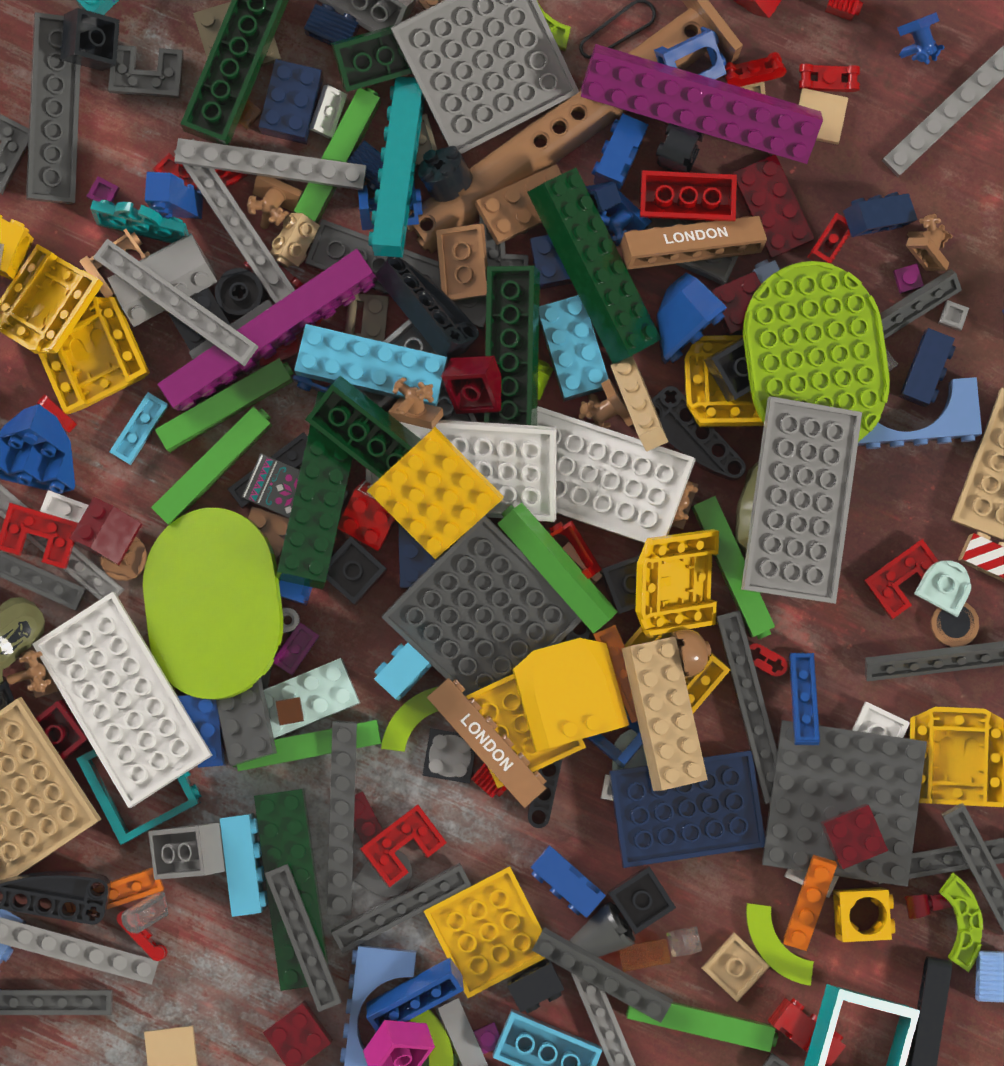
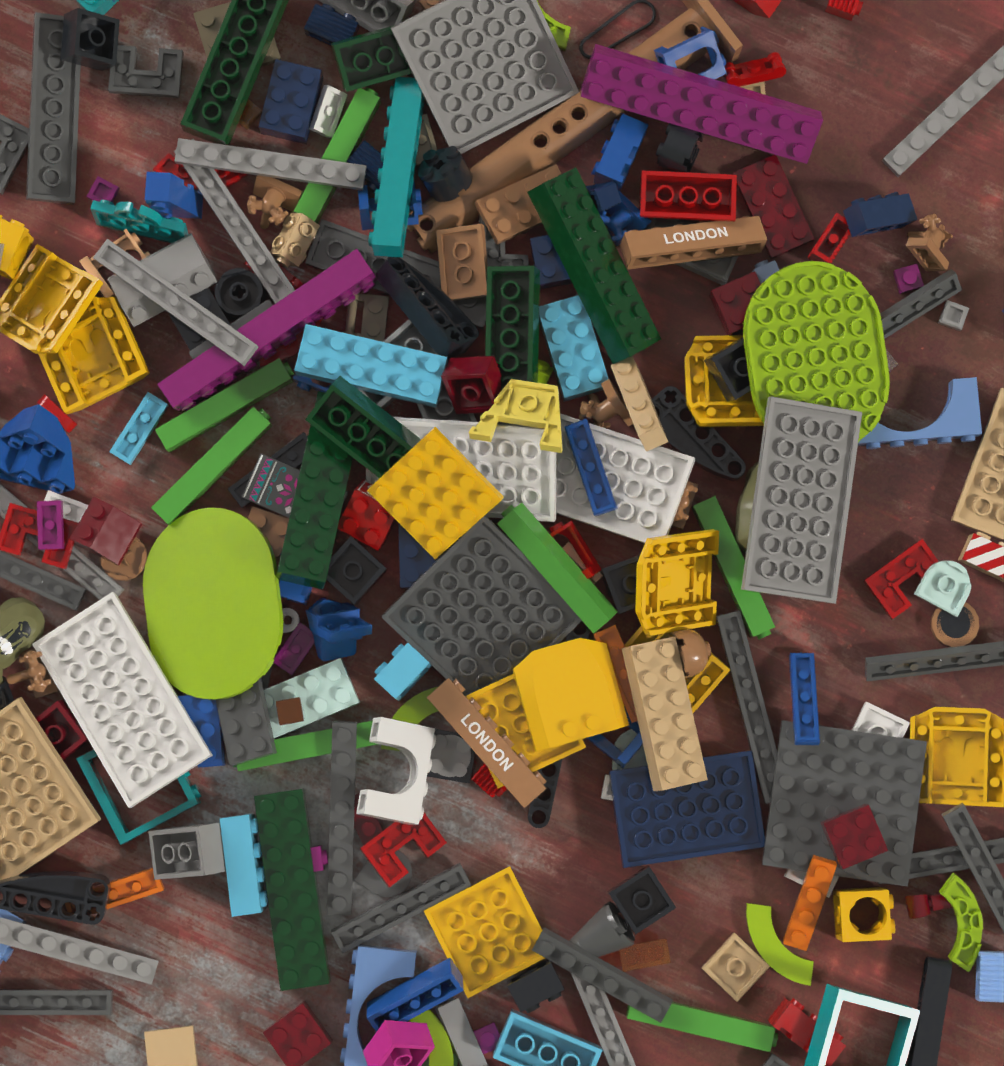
(50, 525): none -> magenta plate
(144, 940): red plate -> none
(145, 913): clear brick -> none
(303, 938): dark grey plate -> none
(319, 858): none -> magenta plate
(336, 628): none -> blue piece
(412, 408): medium nougat piece -> none
(416, 744): none -> white arch
(524, 405): none -> light yellow wing
(567, 882): blue wedge -> none
(590, 467): none -> blue tile
(684, 941): clear plate -> none
(685, 314): blue brick -> none
(772, 656): red beam -> none
(829, 78): red plate -> none
(832, 109): tan tile -> none
(924, 42): blue piece -> none
(927, 368): dark blue brick -> none

